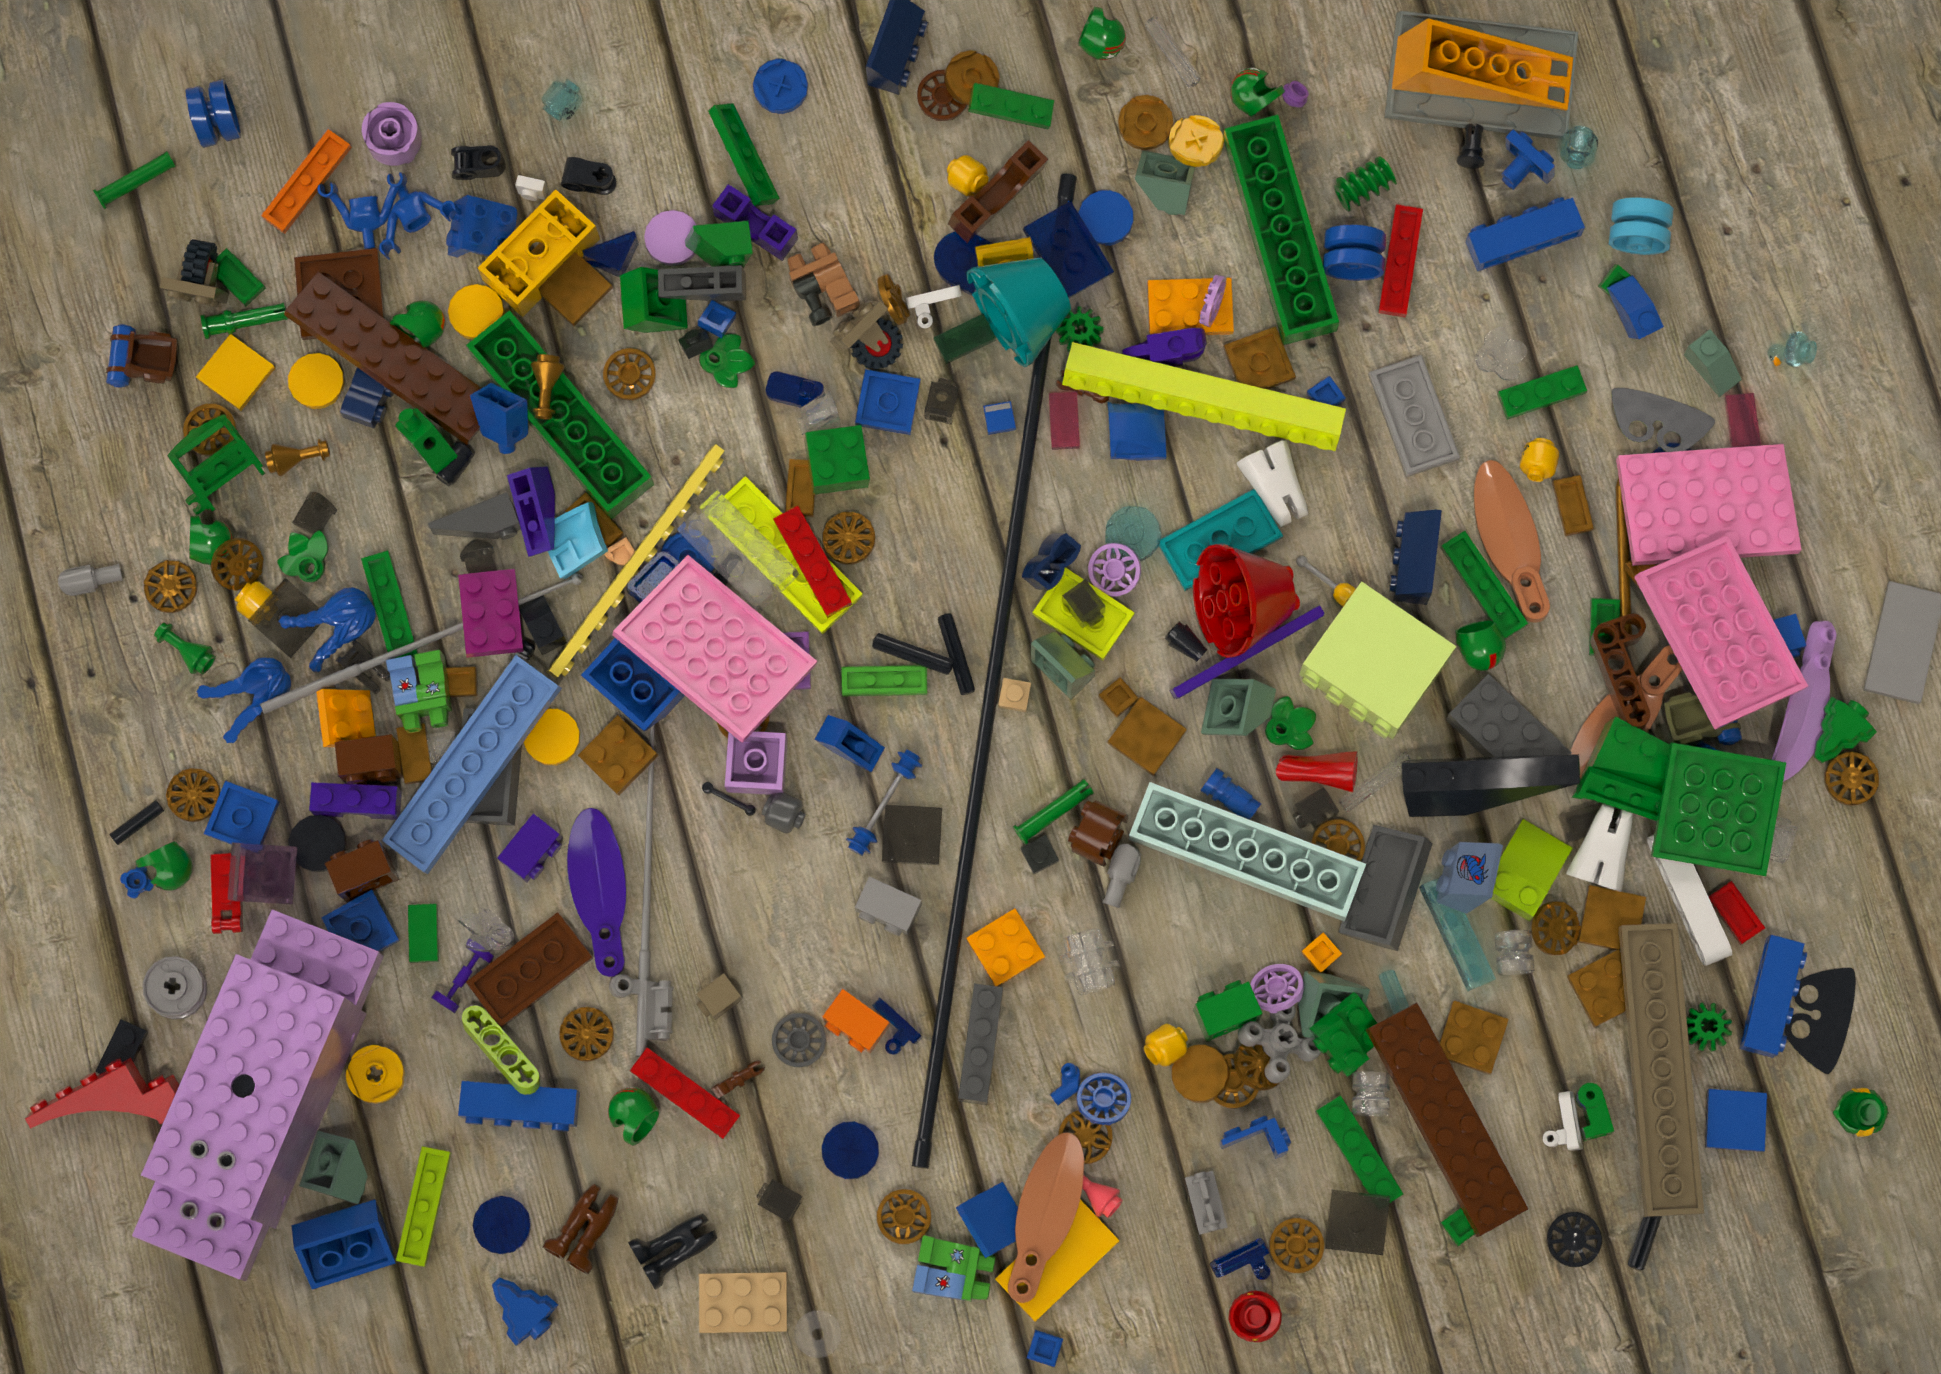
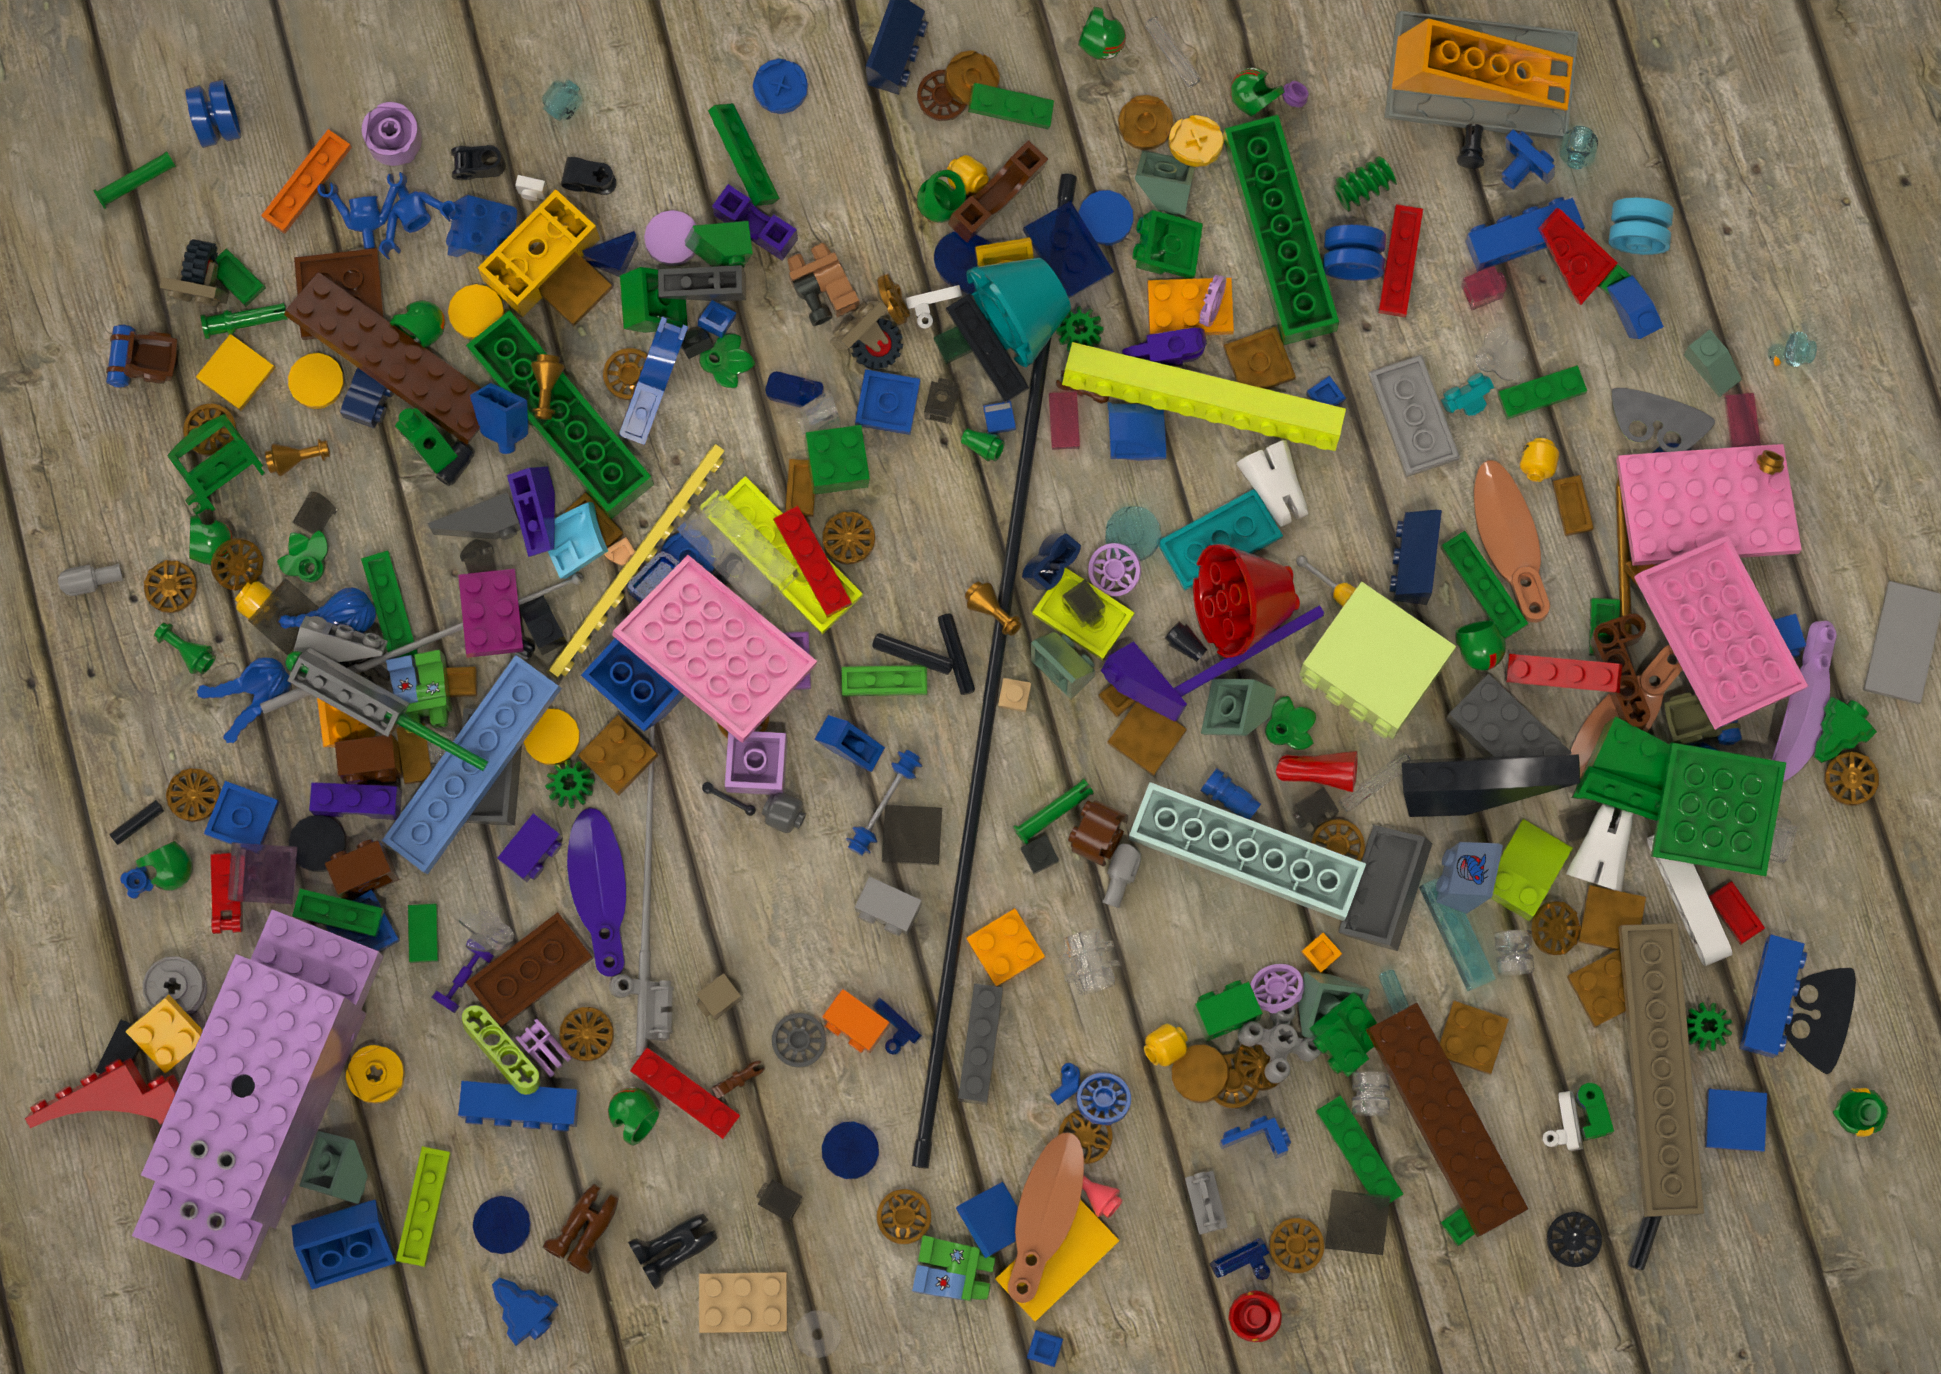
(166, 1033): none -> yellow plate
(337, 641): none -> light grey slope
(338, 913): none -> green plate
(364, 700): none -> dark grey piece
(541, 1045): none -> lavender arm
(580, 779): none -> green gear
(652, 381): none -> piece
(937, 199): none -> green helmet
(983, 599): none -> pearl gold piece
(984, 444): none -> green cone
(987, 348): none -> black tile
(1140, 680): none -> dark purple slope
(1167, 244): none -> green plate
(1469, 396): none -> teal piece
(1484, 287): none -> clear pink brick
(1564, 673): none -> red plate
(1576, 255): none -> red wing
(1770, 462): none -> pearl gold plate

